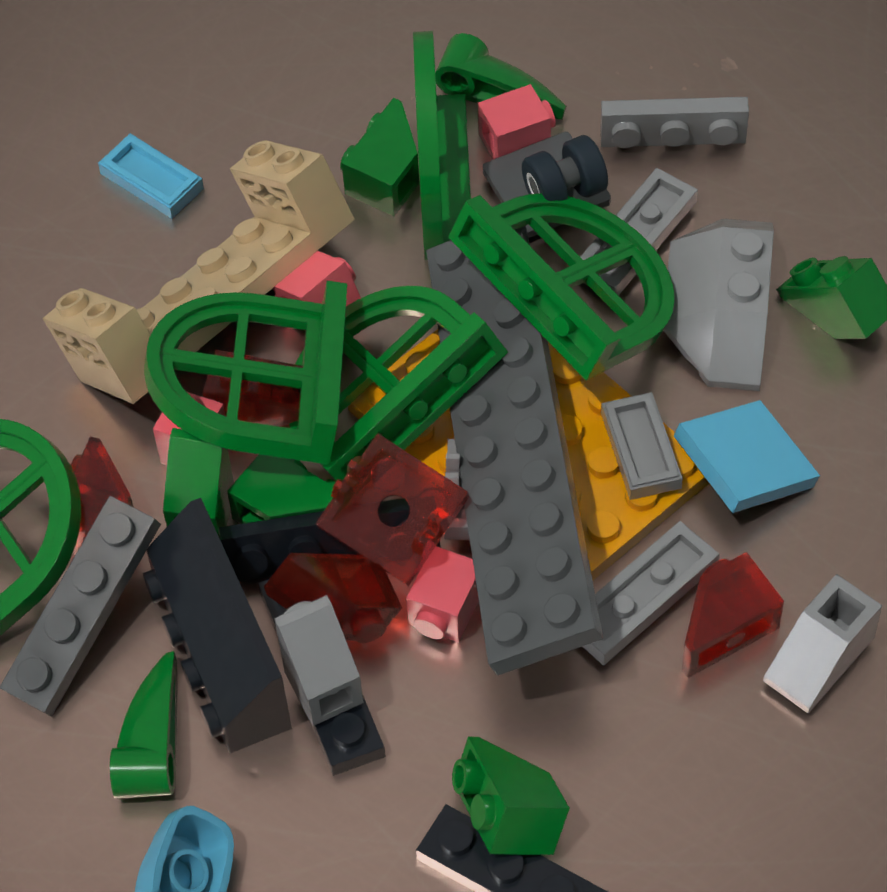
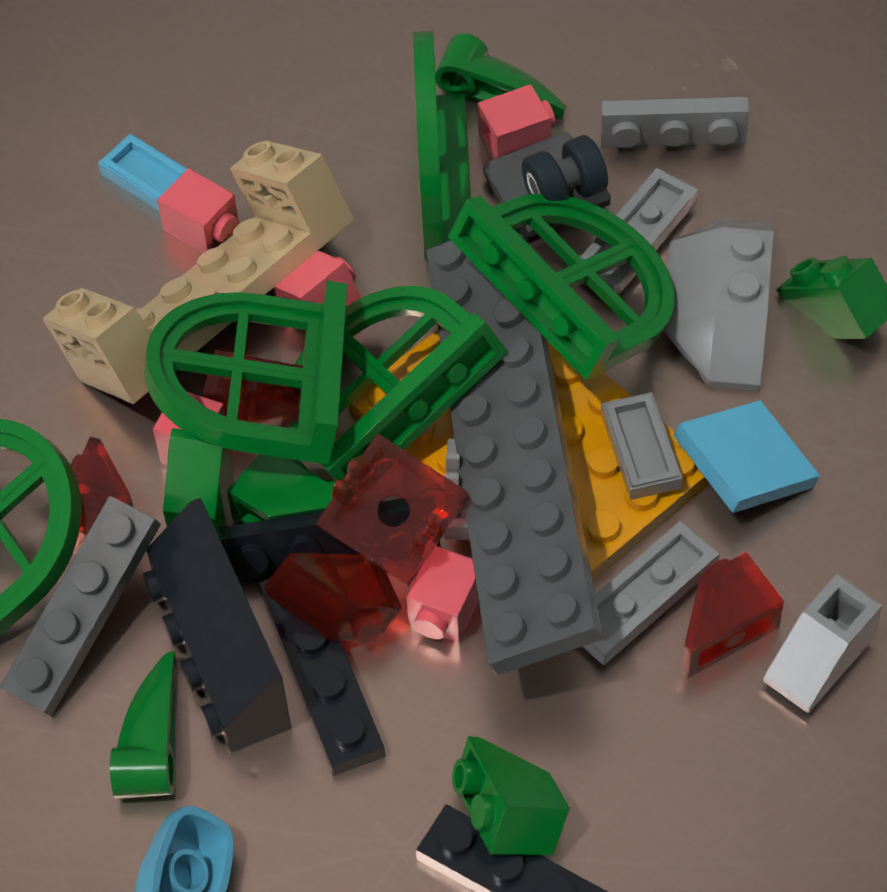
(198, 211): none -> coral brick
(318, 660): light grey slope -> none
(384, 162): green slope -> none

